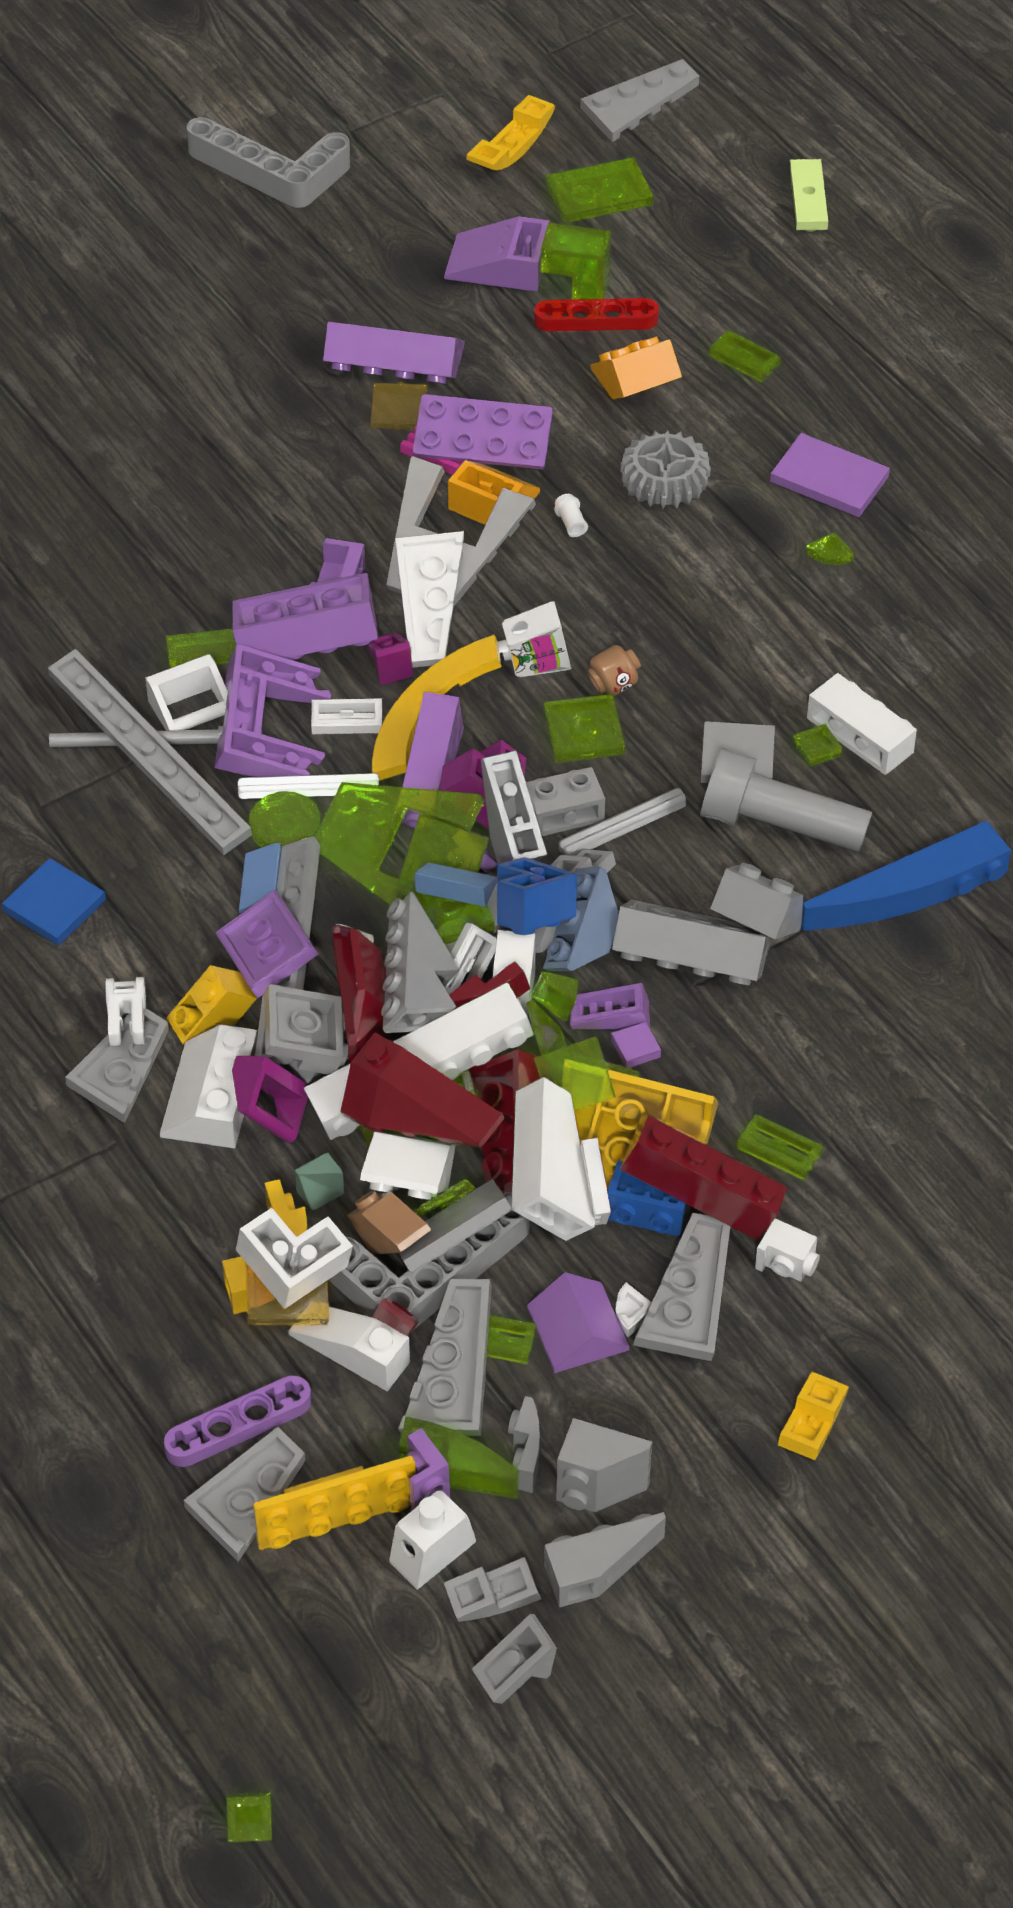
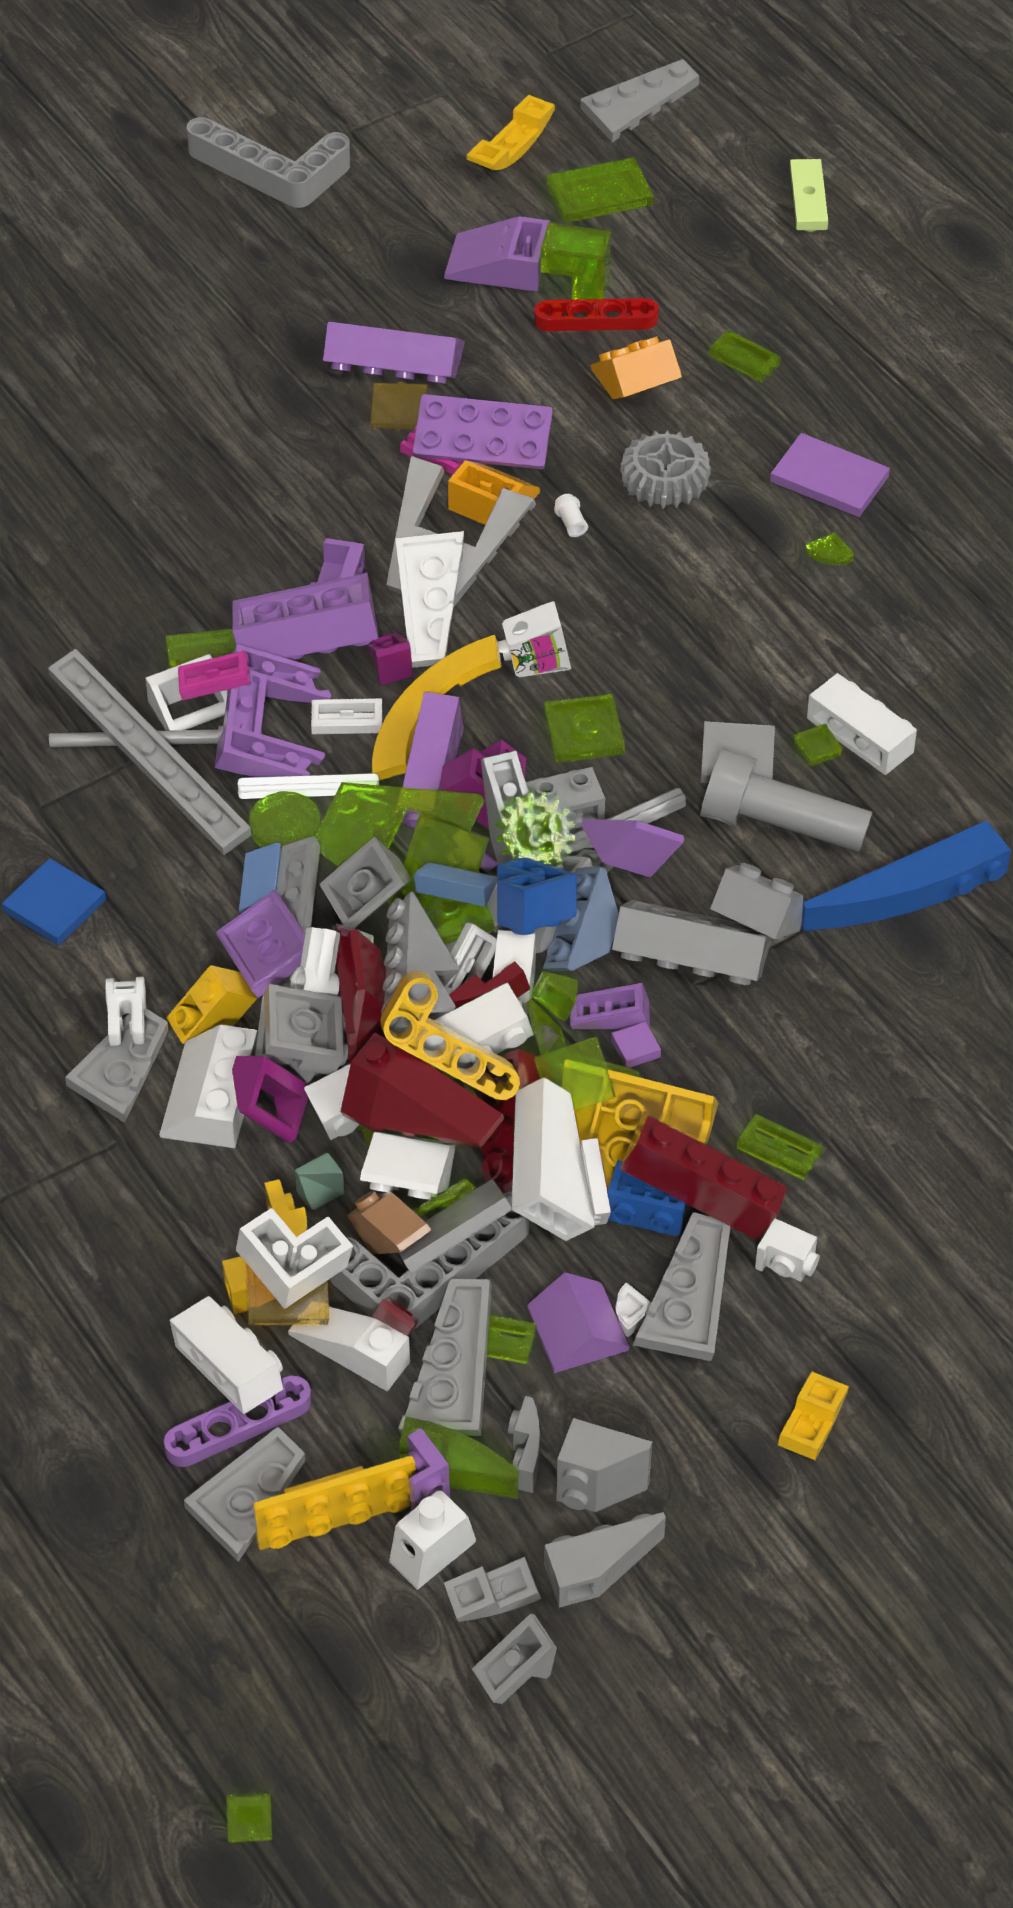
(220, 675): none -> dark pink tile
(227, 1354): none -> white brick
(318, 962): none -> white piece
(365, 883): none -> light grey slope
(453, 1043): none -> yellow beam
(520, 829): none -> clear neon green gear
(614, 670): medium nougat head -> none
(631, 844): none -> medium lavender slope

